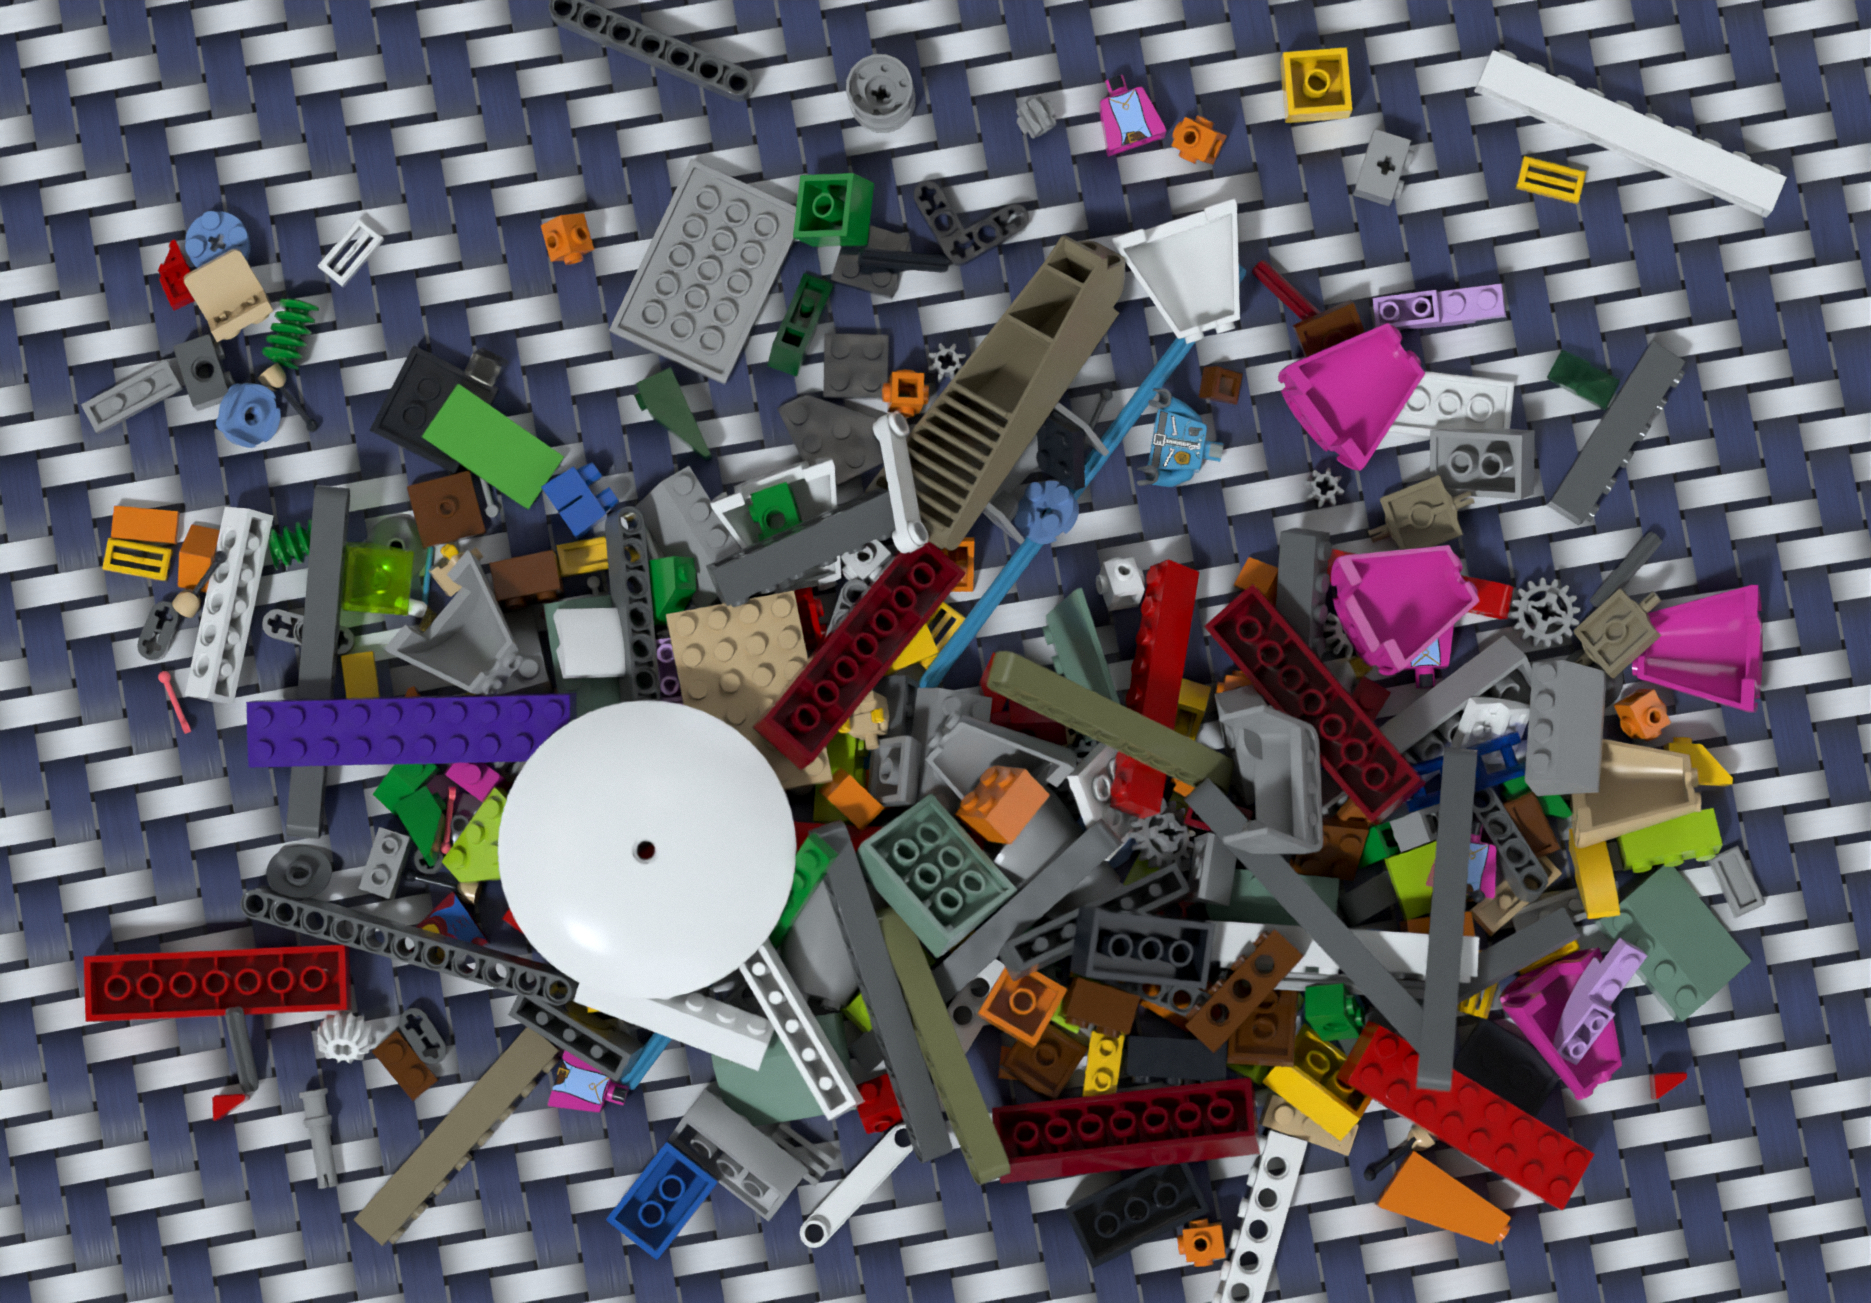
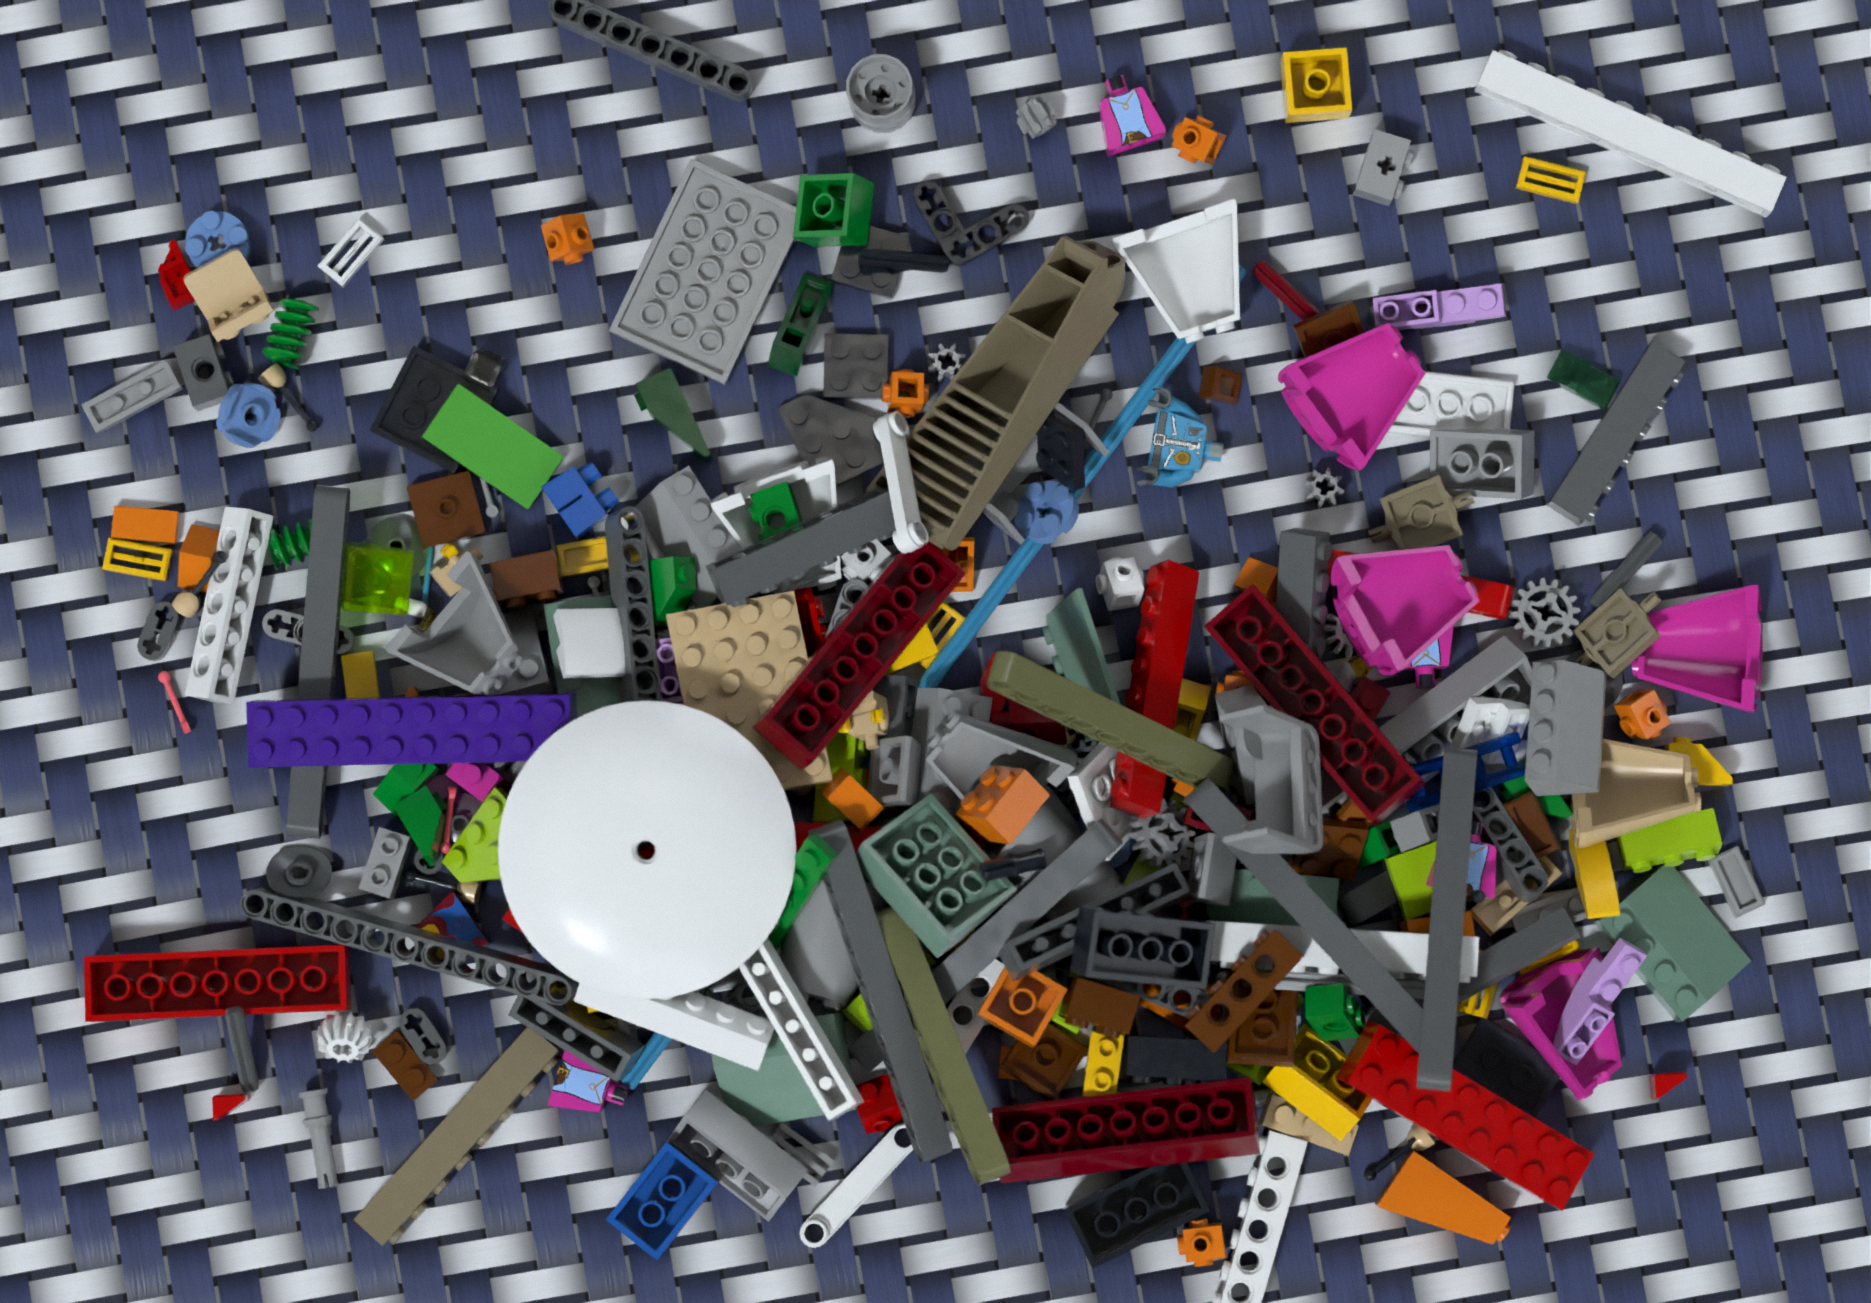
(1013, 865): none -> black axle

